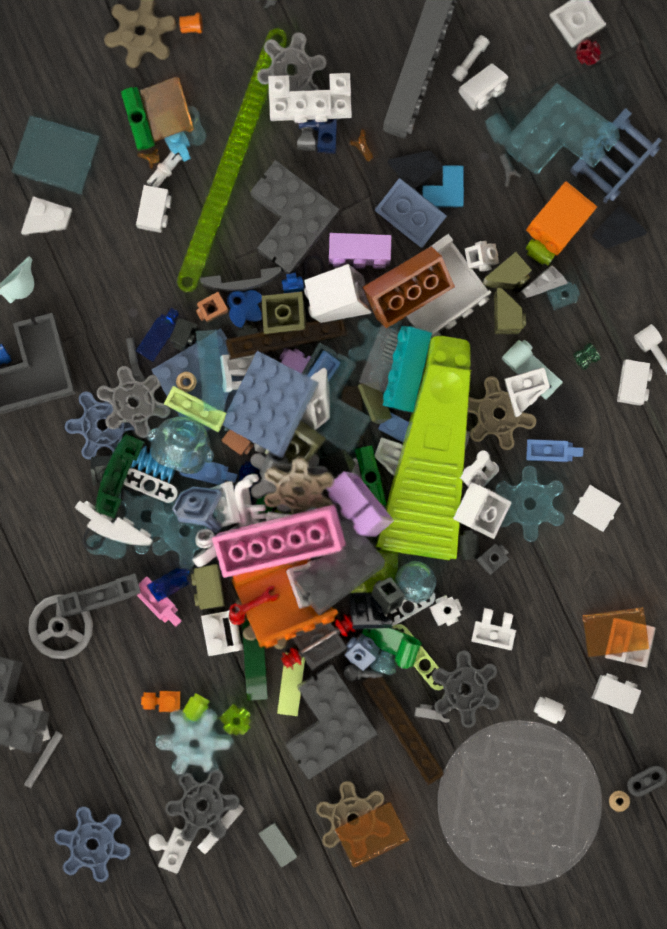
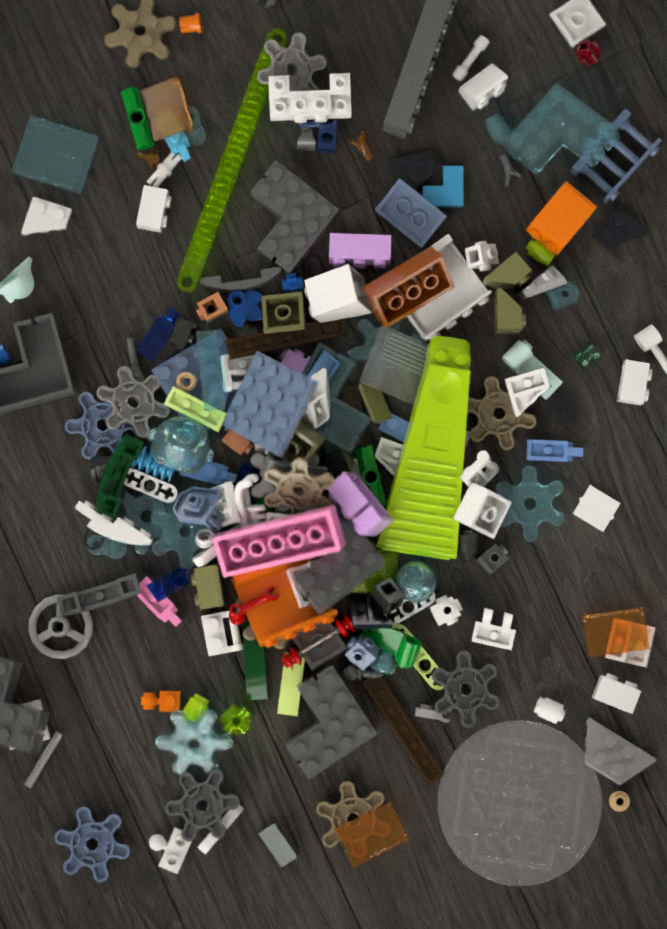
(407, 368): teal brick -> none
(613, 754): none -> light grey wing
(646, 781): dark grey plate -> none

